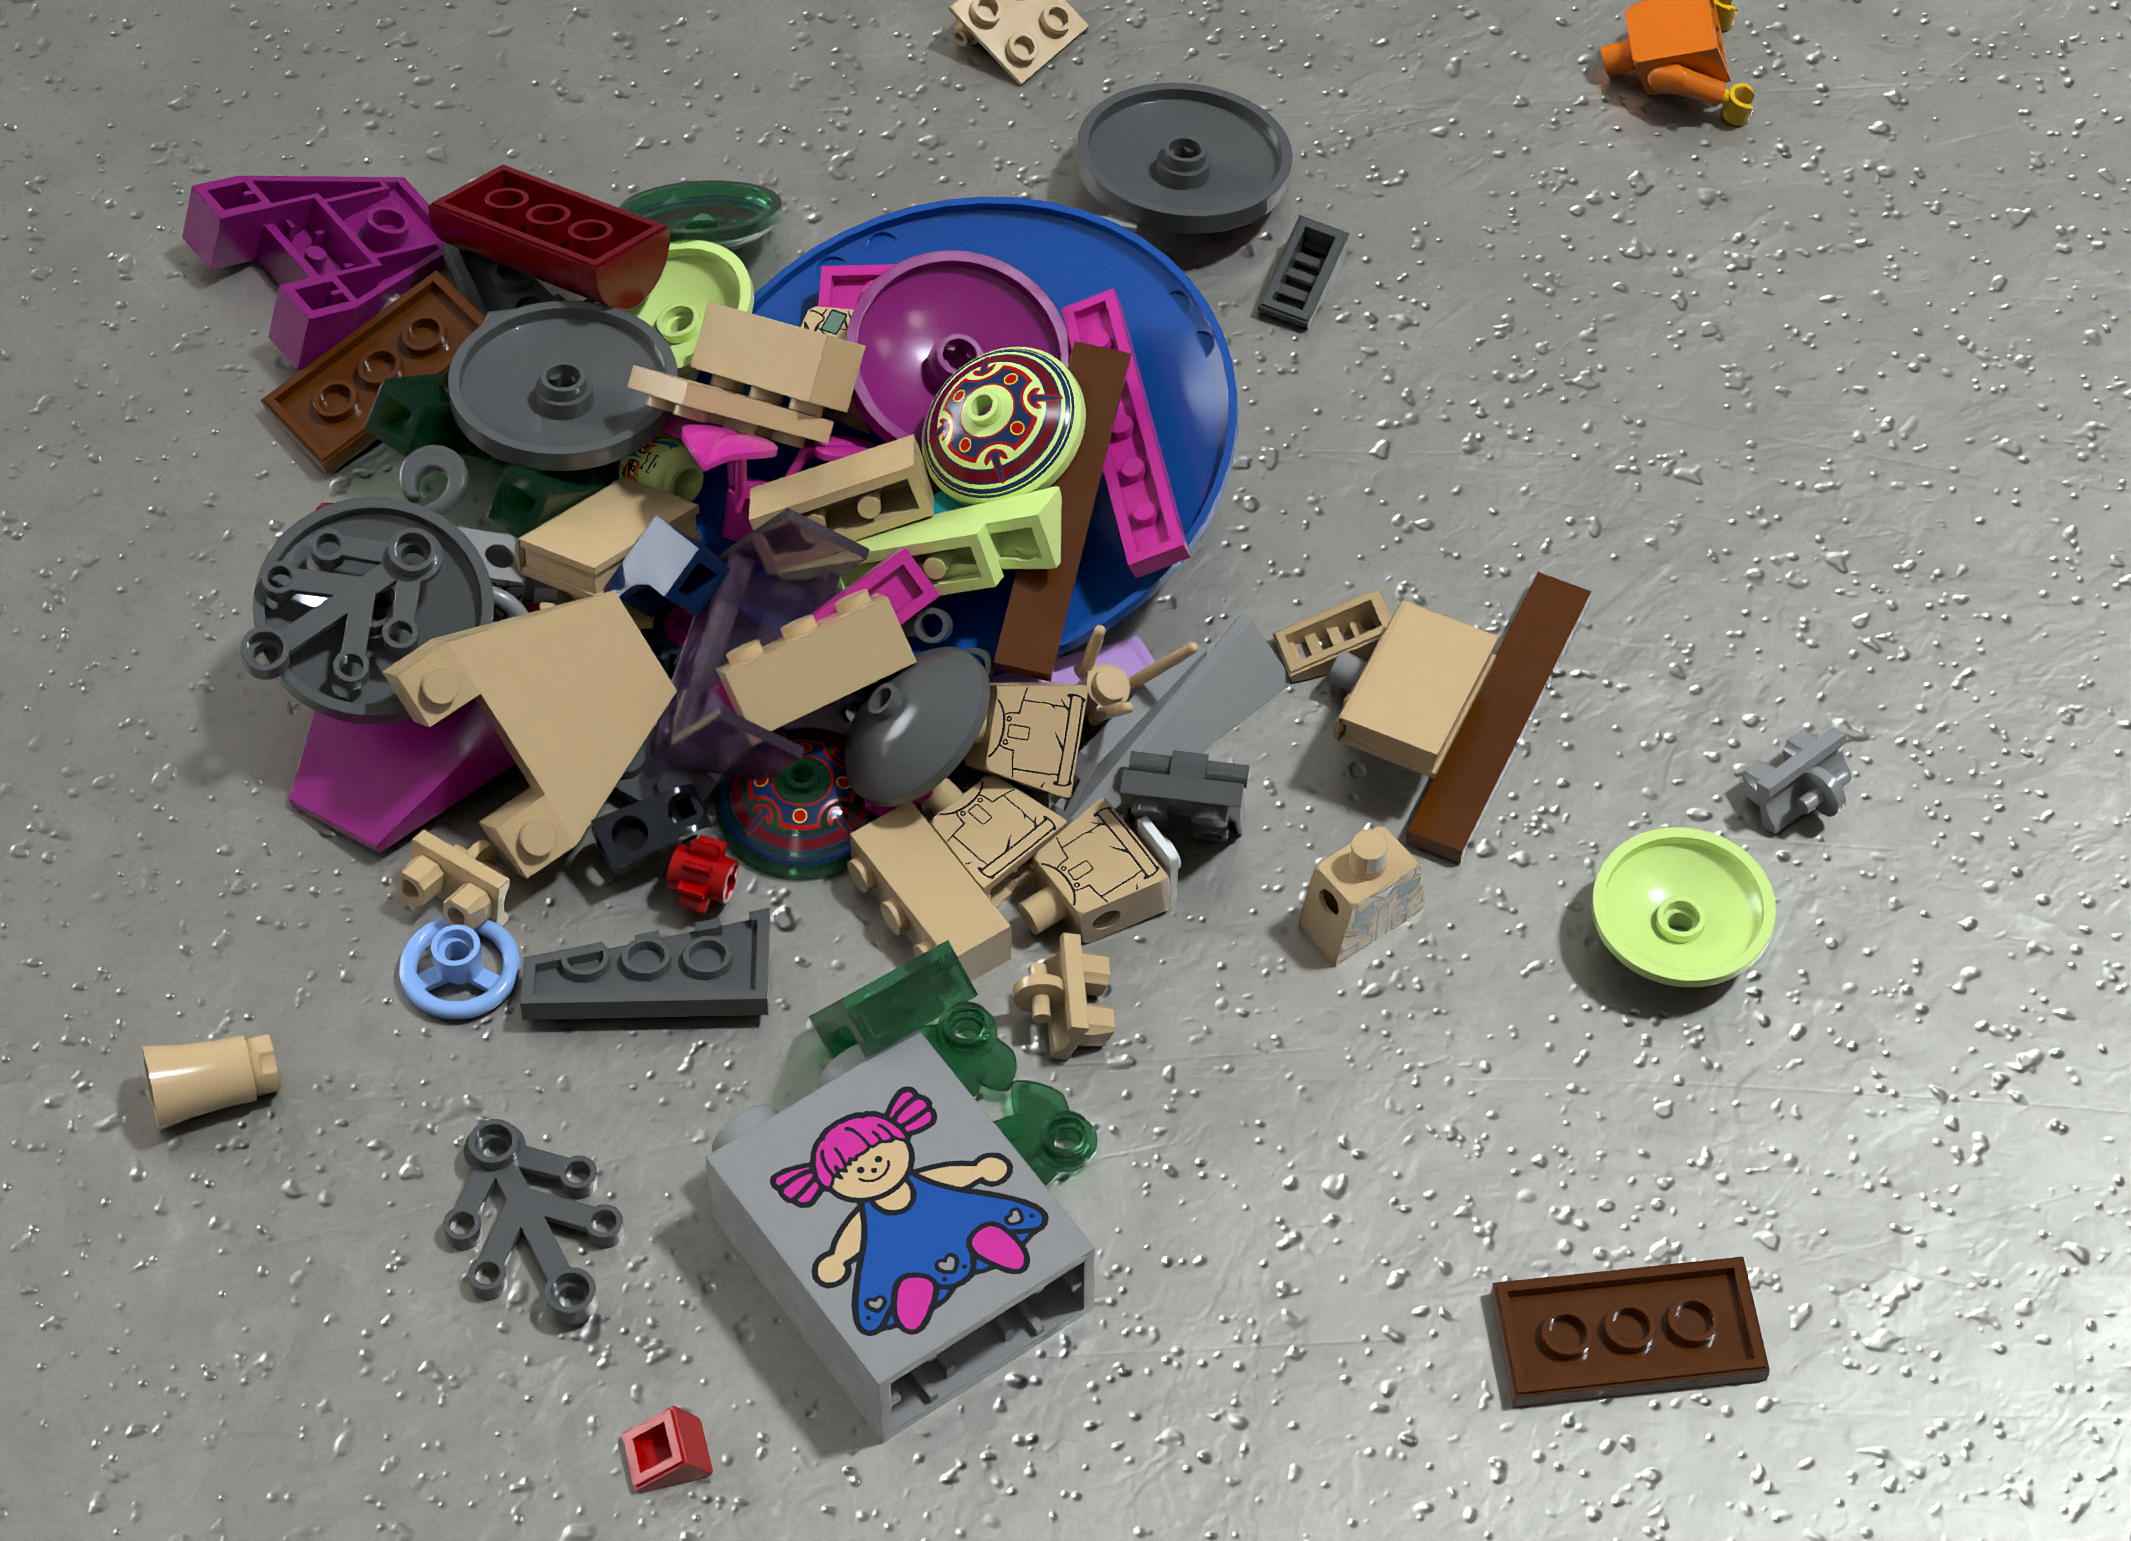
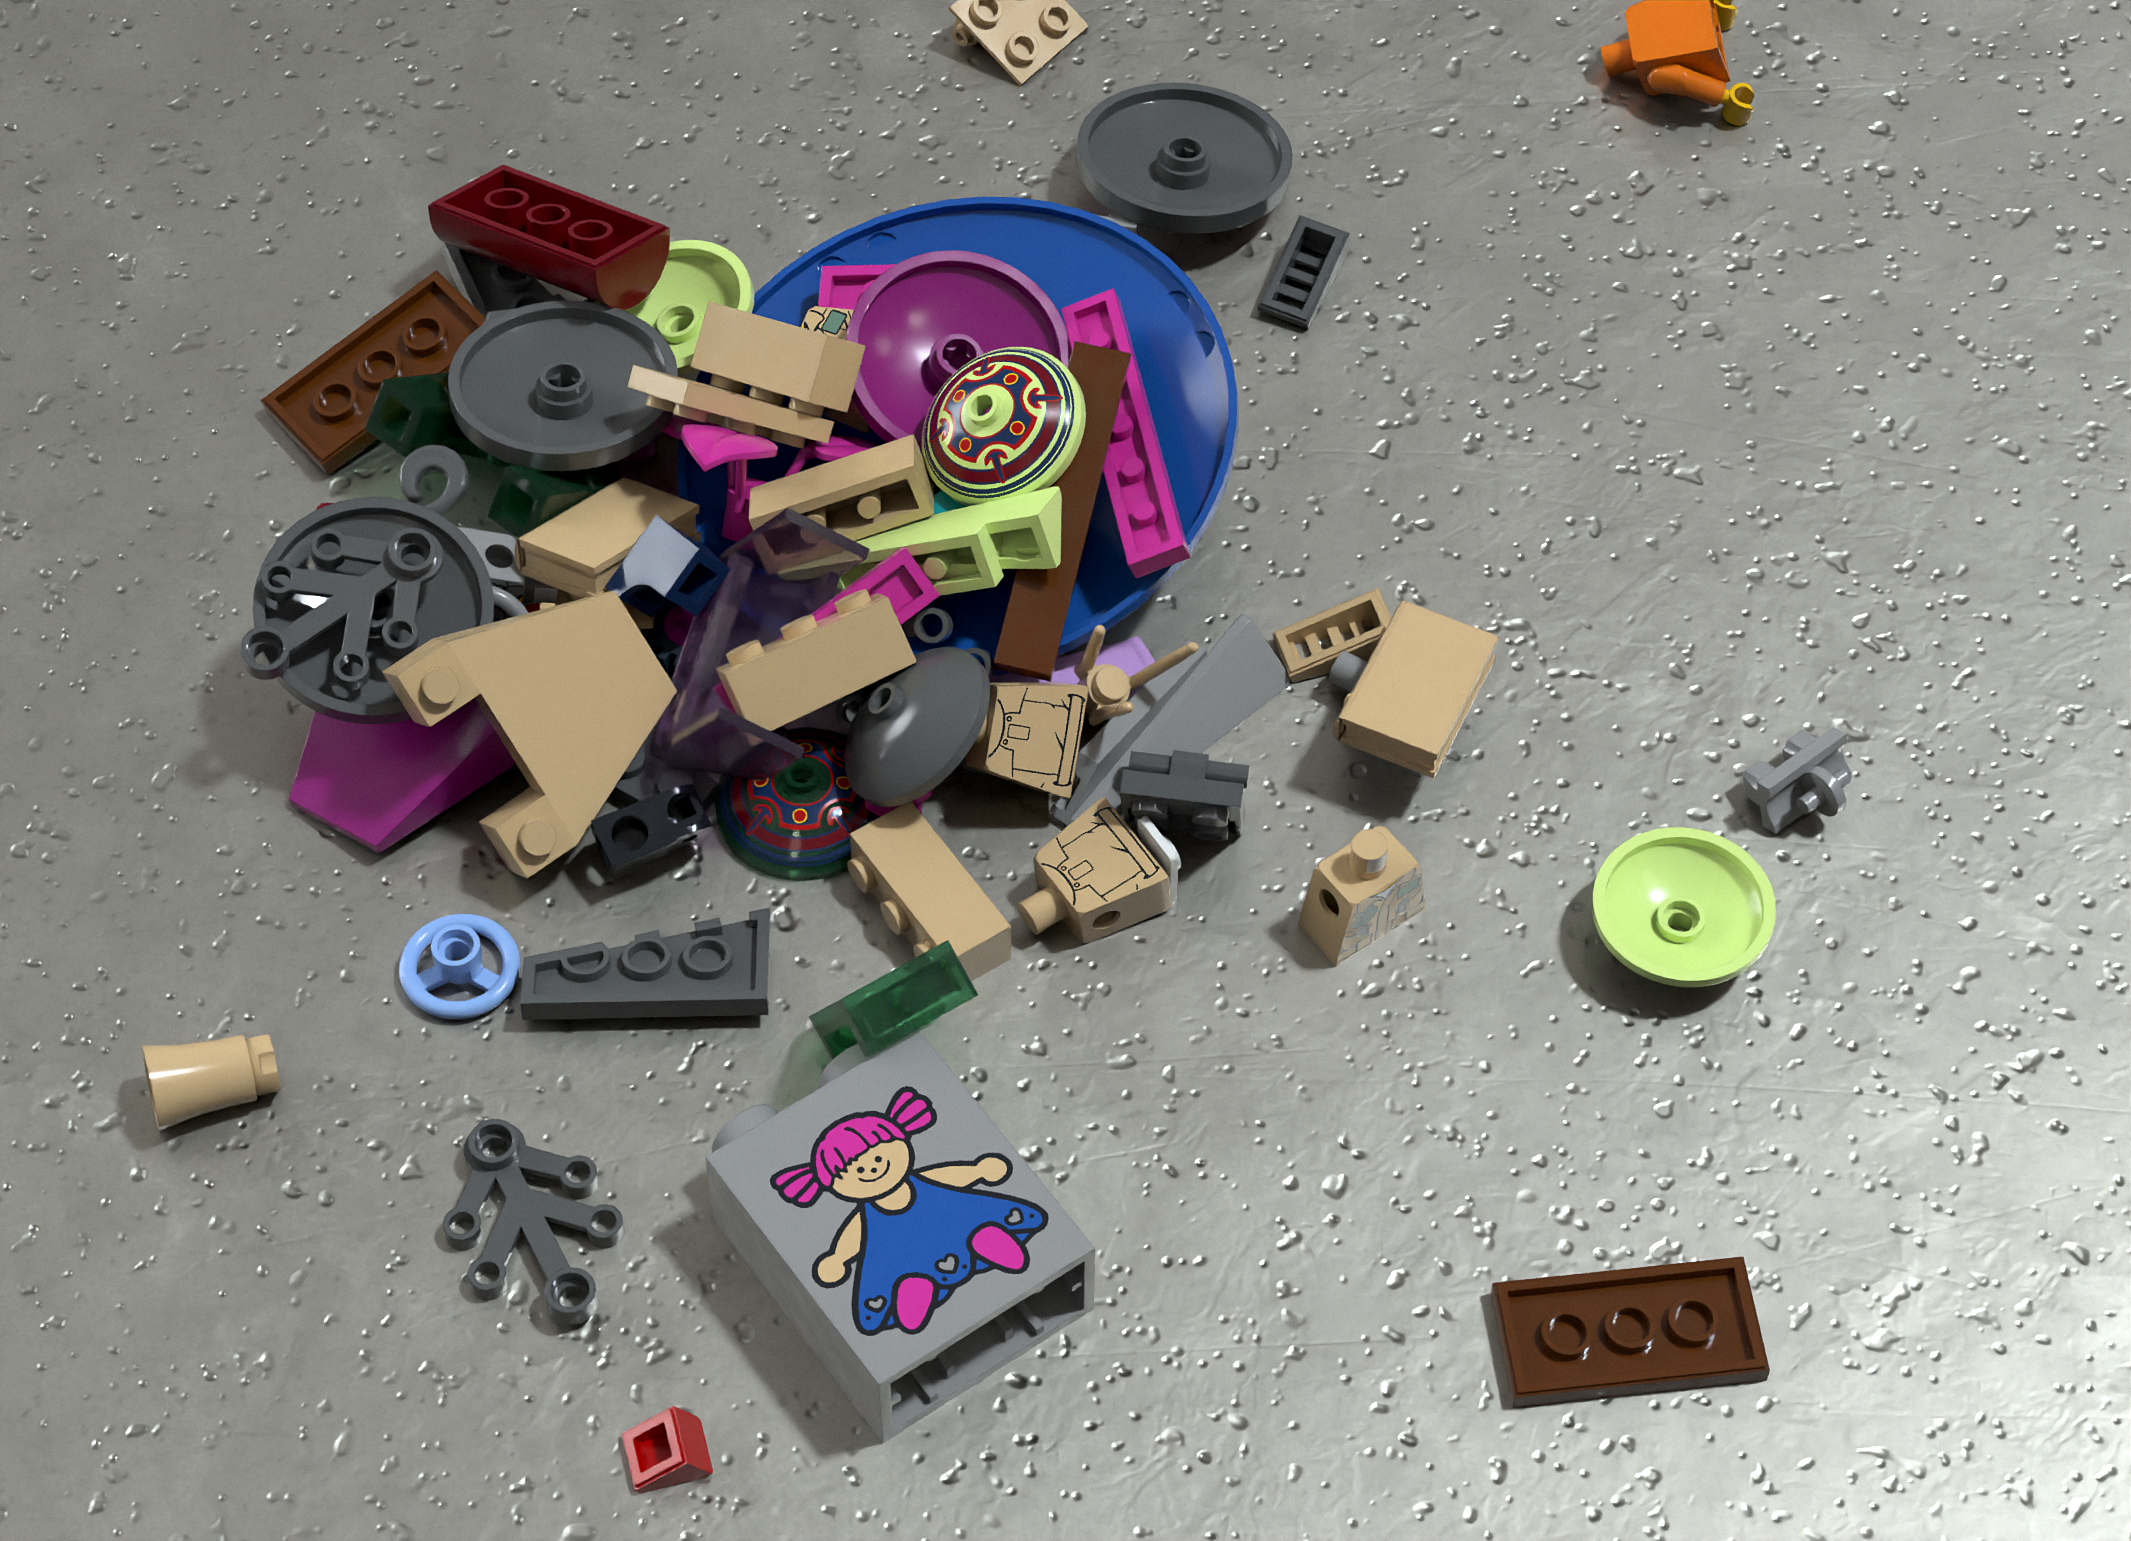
(327, 241): magenta wedge -> none
(461, 877): tan hips -> none
(665, 466): yellowish green head -> none
(702, 874): red gear -> none
(710, 211): clear green dish -> none
(974, 1060): clear green plate -> none
(993, 833): tan torso -> none
(1040, 1123): clear green plate -> none
(1058, 993): tan hips -> none
(1498, 718): reddish brown tile -> none

